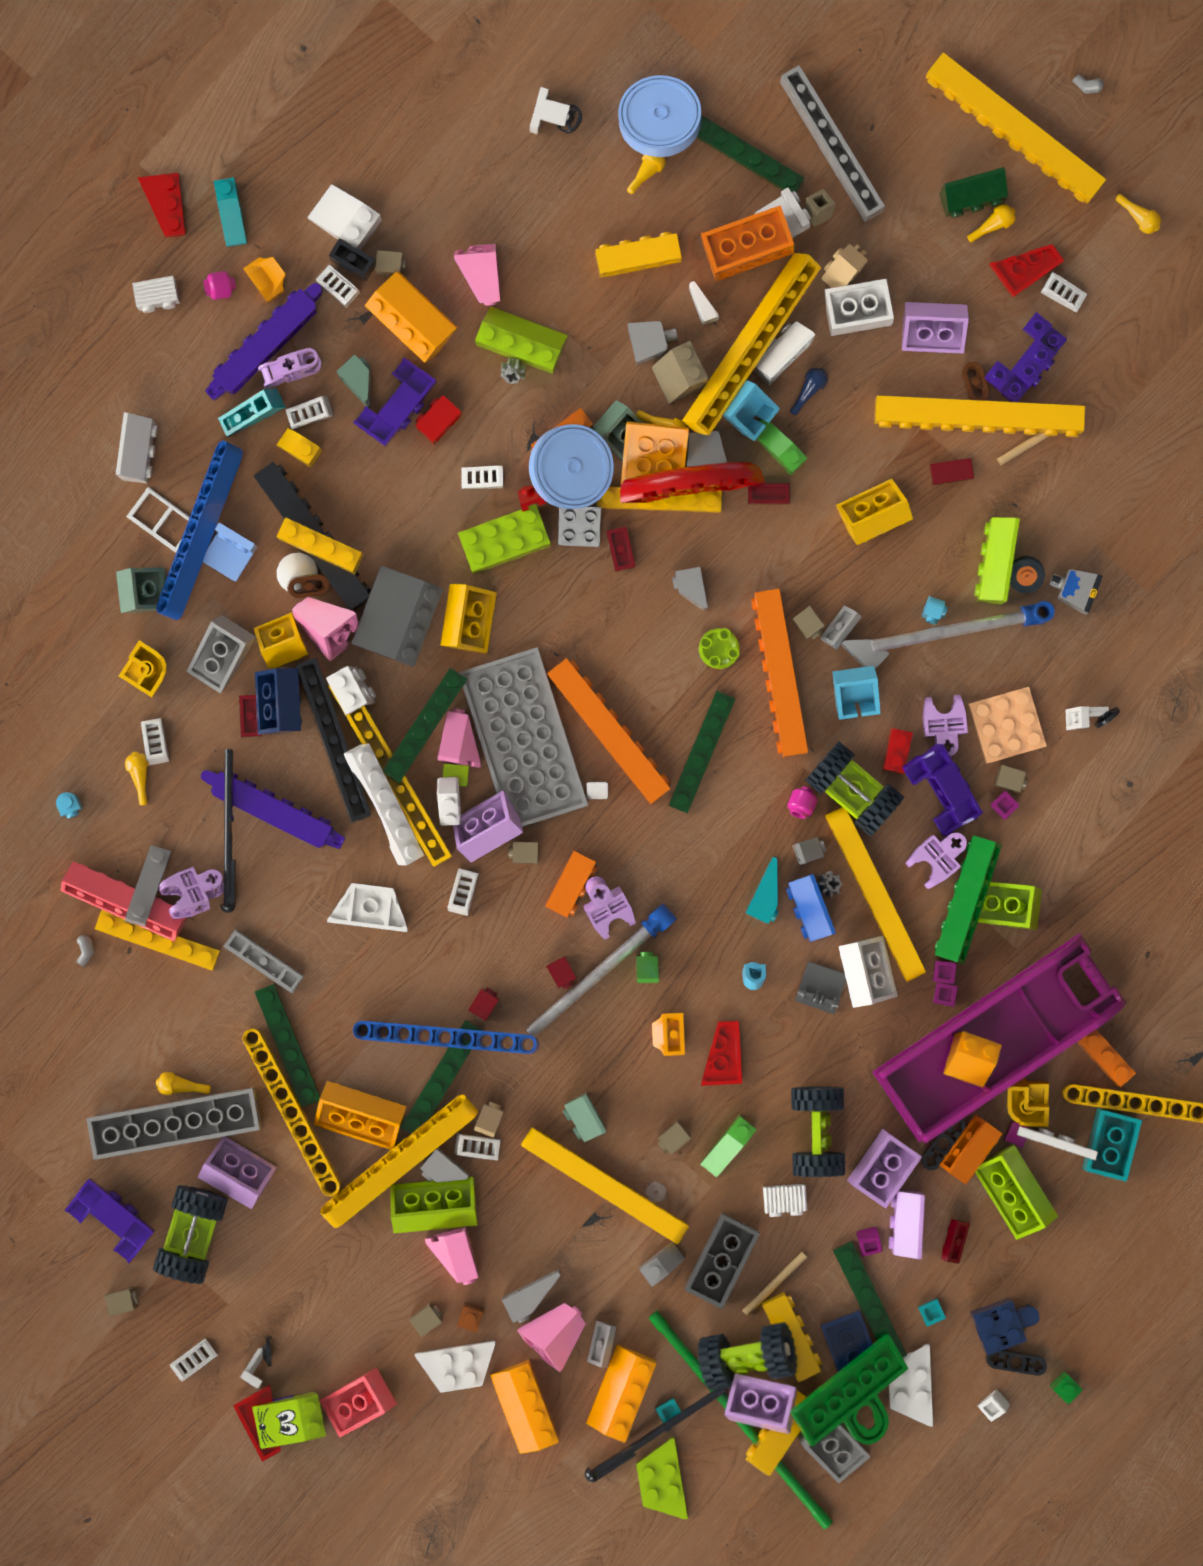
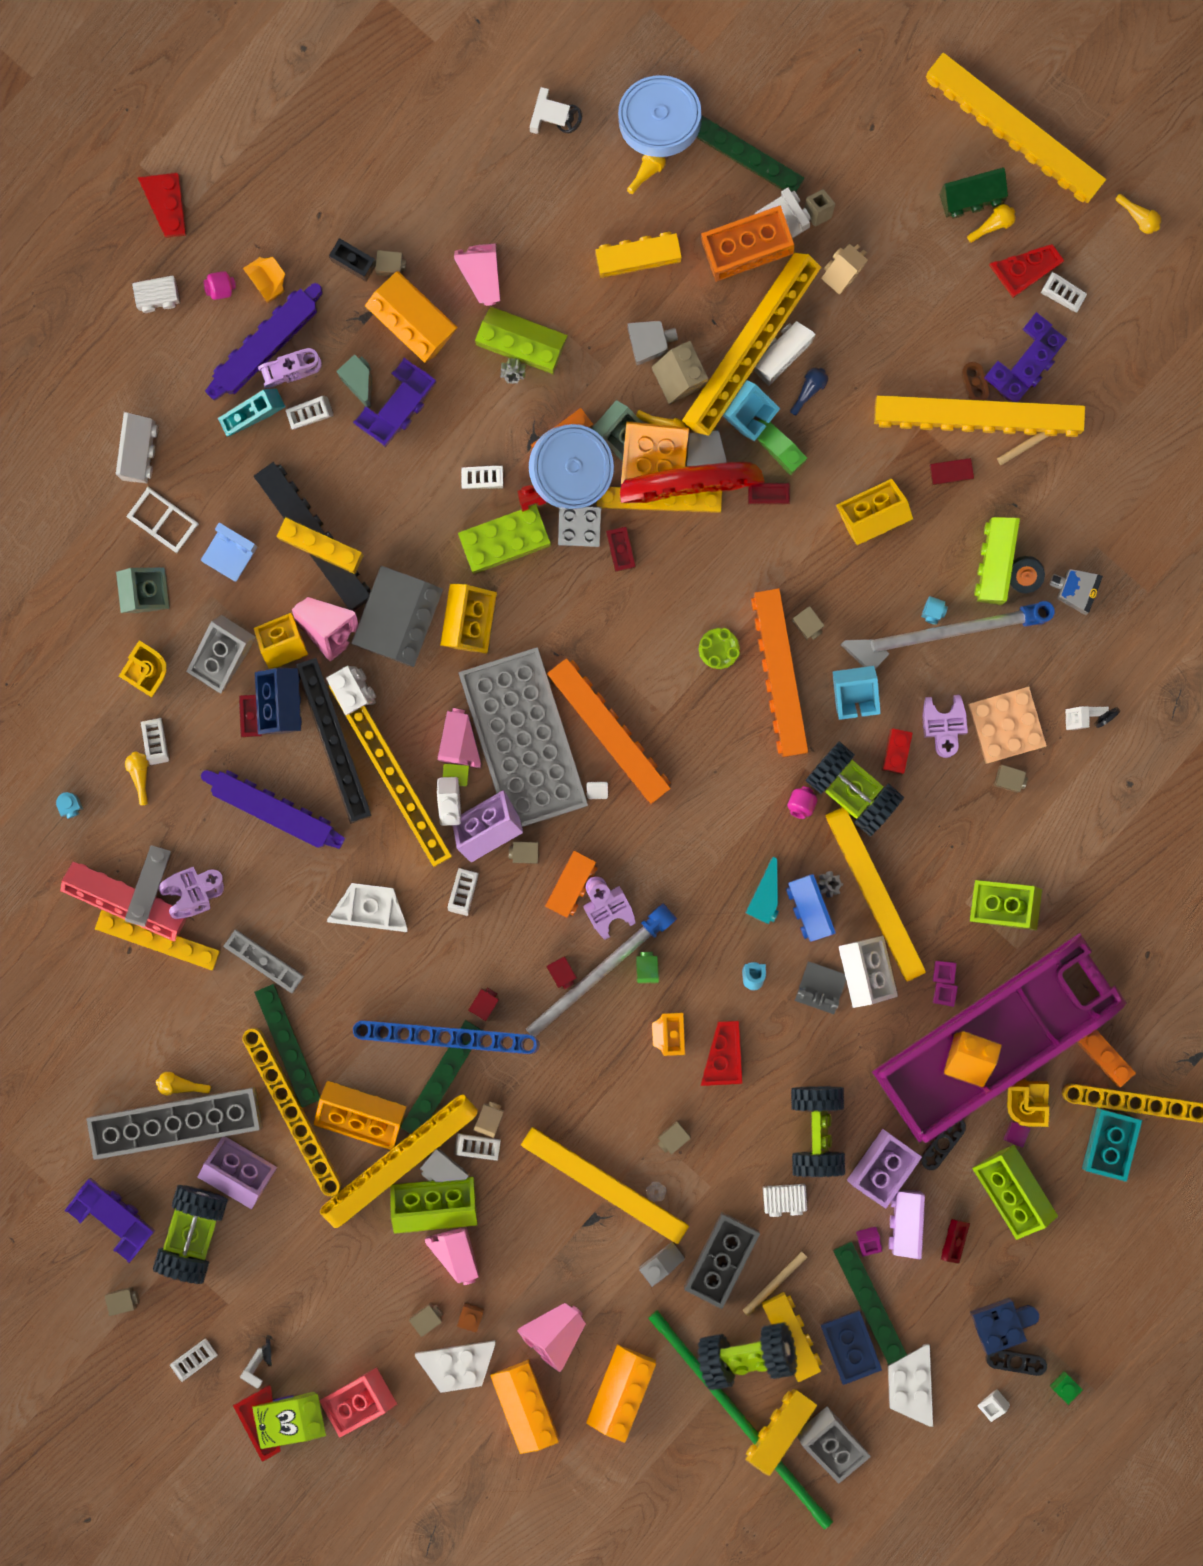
(86, 948): light grey arm -> none
(199, 530): blue beam -> none
(229, 864): black bar -> none
(230, 211): teal slope -> none
(295, 565): white dish -> none
(299, 447): yellow slope -> none
(307, 585): reddish brown plate -> none
(345, 217): white slope -> none
(346, 301): white slope -> none
(401, 838): white arch -> none
(424, 725): dark green plate -> none
(438, 419): red brick -> none
(526, 1299): light grey slope -> none
(584, 1117): sand green slope -> none
(601, 1344): light grey plate -> none
(629, 1452): black bar -> none
(661, 1481): lime wing -> none
(668, 1409): teal tile -> none
(690, 586): light grey slope -> none
(701, 752): dark green plate -> none
(704, 308): white slope -> none
(728, 1146): slope -> none
(761, 1403): lavender slope -> none
(809, 850): light grey slope -> none
(832, 143): light grey brick -> none
(840, 627): light grey plate -> none
(849, 1391): green plate -> none
(858, 307): white slope -> none
(931, 1312): teal tile -> none
(934, 327): lavender slope -> none
(944, 850): lavender piece -> none
(948, 786): dark purple bracket -> none
(968, 899): green brick -> none
(970, 1149): orange brick -> none
(1004, 805): magenta plate -> none
(1062, 1141): white wing -> none
(1089, 86): light grey arm -> none

